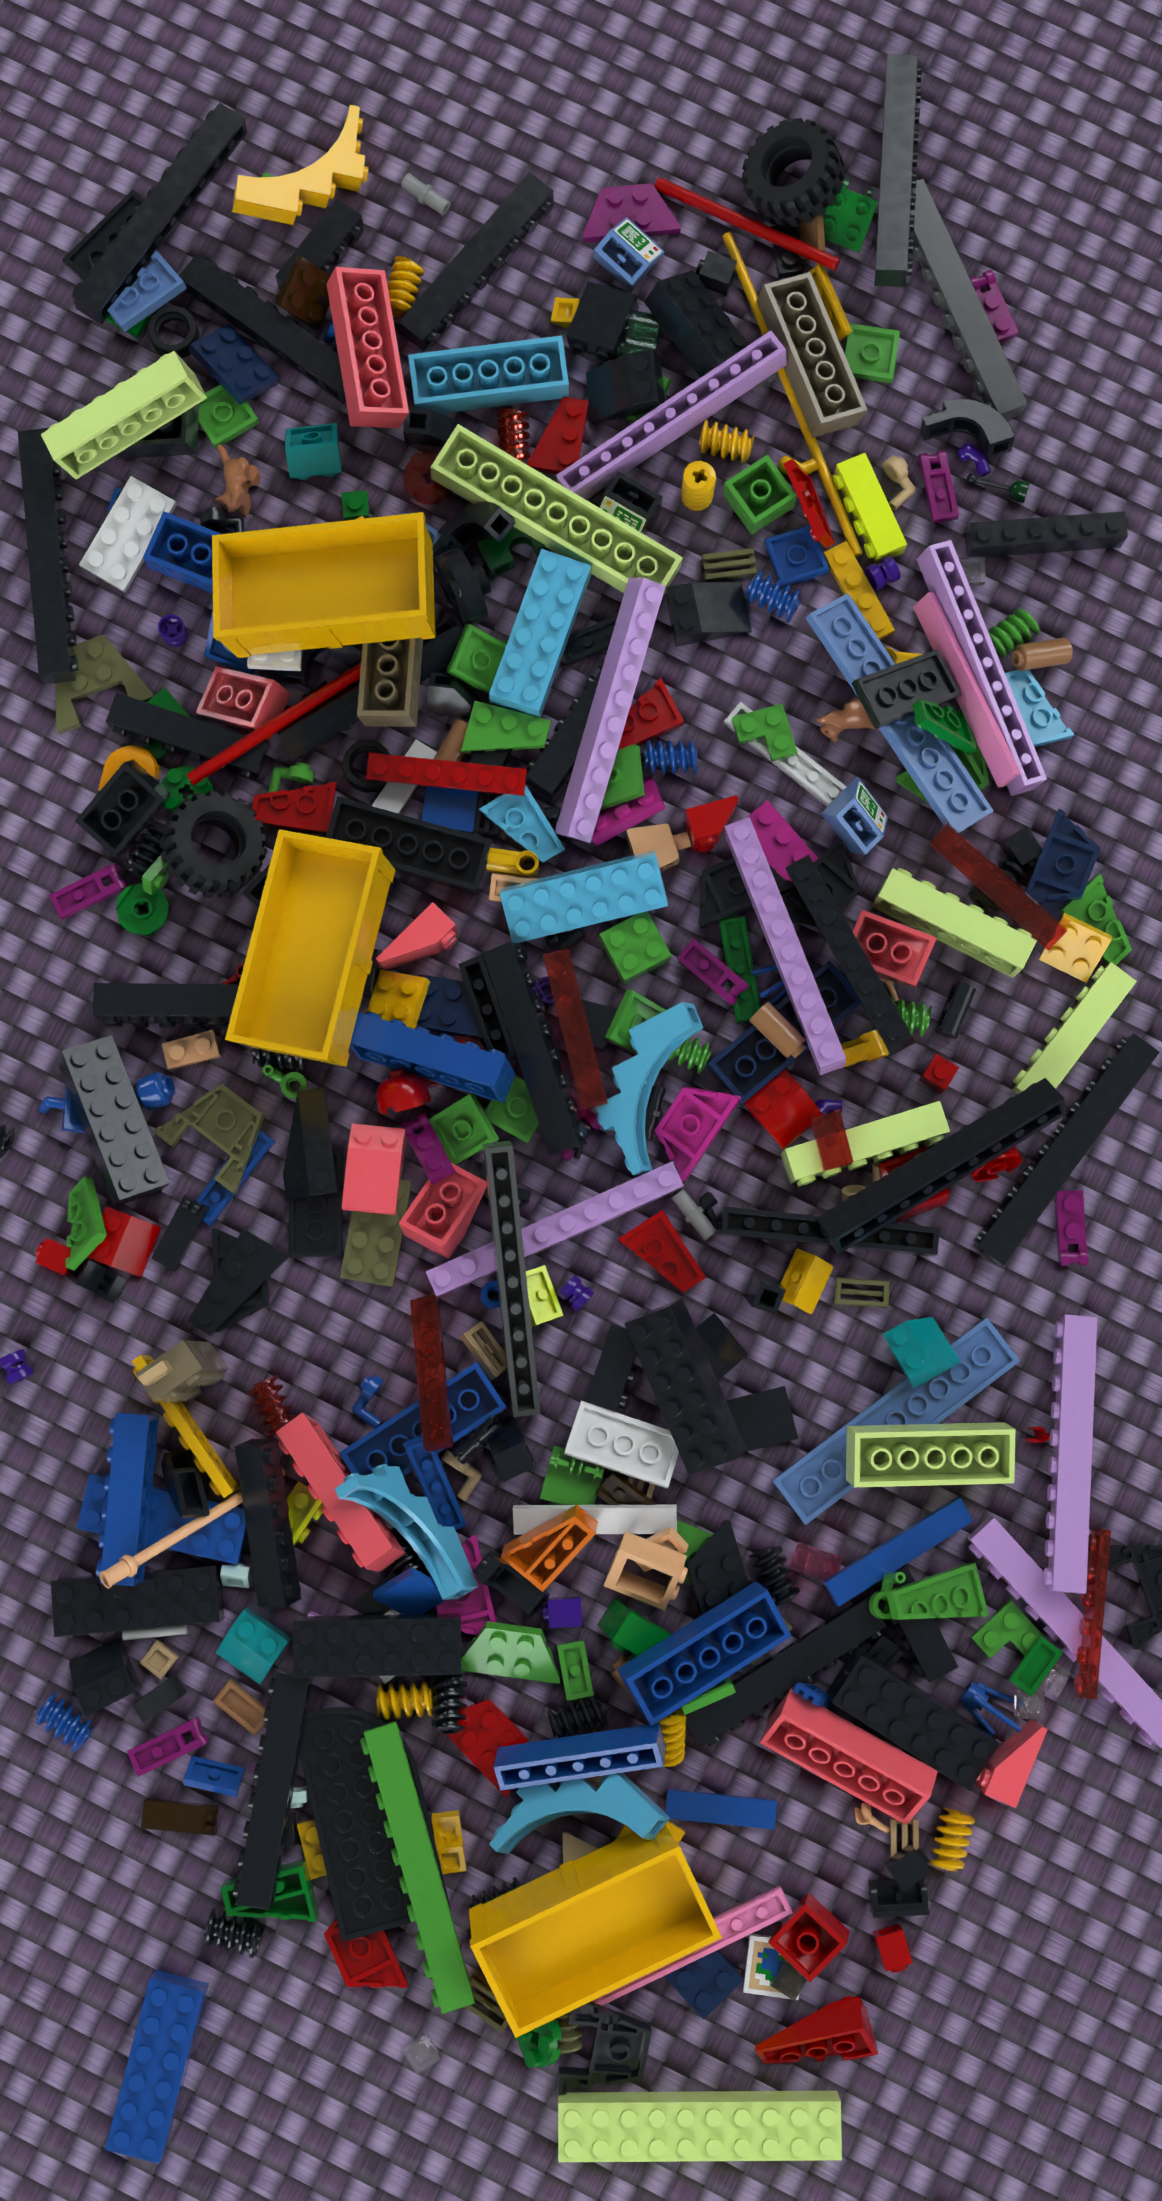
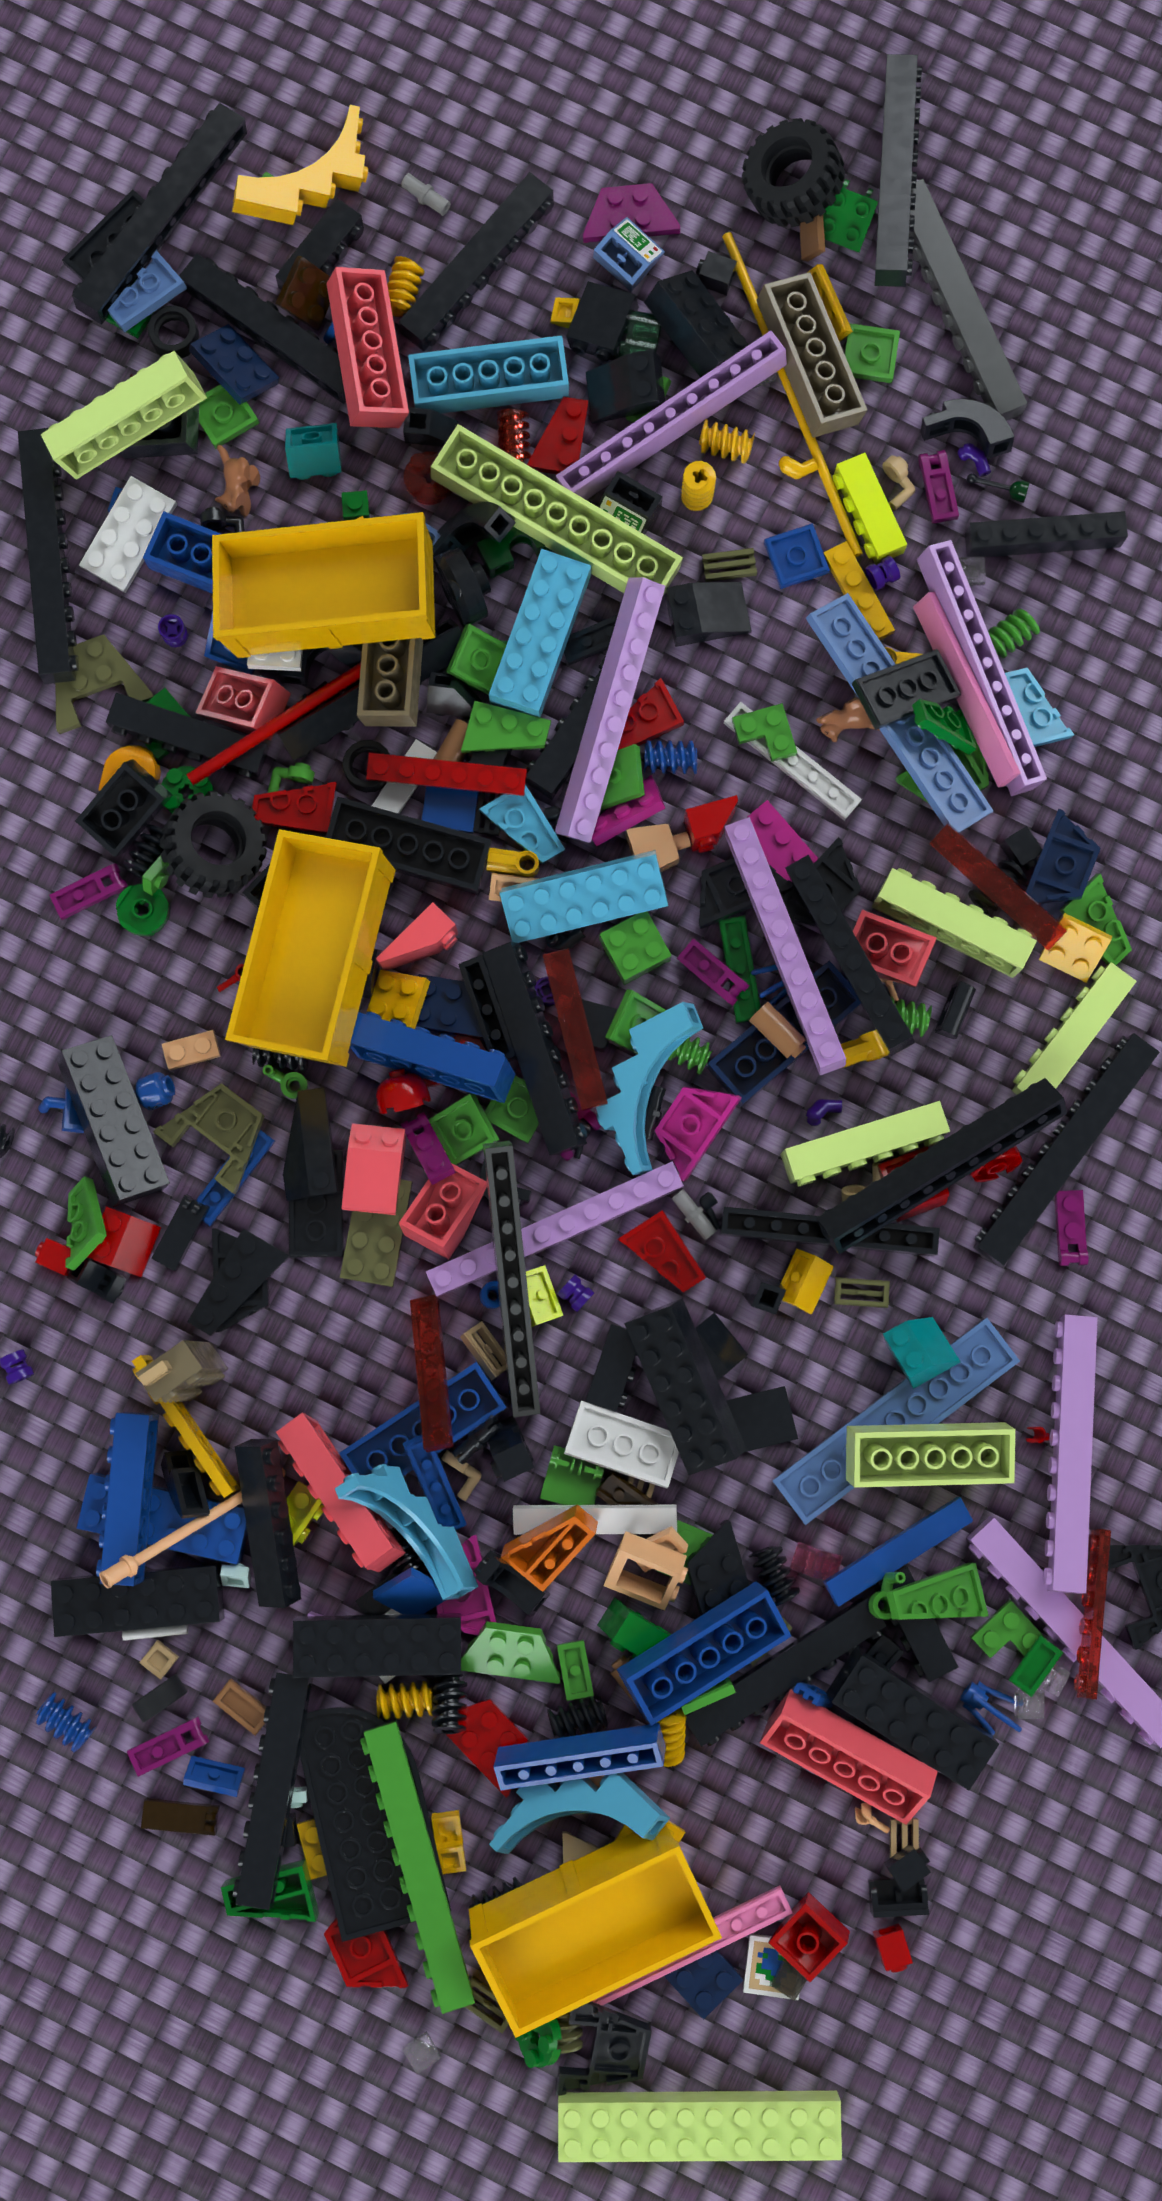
(103, 1676): black slope -> none
(157, 2066): blue brick -> none
(164, 1004): black brick -> none
(233, 1933): black piece -> none
(253, 1645): teal slope -> none
(272, 1404): clear red piece -> none
(369, 1388): blue plate -> none
(563, 1612): dark purple brick -> none
(721, 1808): blue tile -> none
(747, 224): red piece -> none
(759, 494): bright green brick -> none
(773, 596): blue piece -> none
(783, 1109): red slope -> none
(787, 262): black plate -> none
(810, 503): red wing -> none
(831, 1140): clear red panel -> none
(833, 2030): red wedge -> none
(856, 818): medium blue slope -> none
(938, 1073): red brick -> none
(952, 1840): yellow piece -> none
(995, 306): magenta plate -> none
(1011, 1764): coral slope -> none
(1042, 654): medium nougat brick -> none

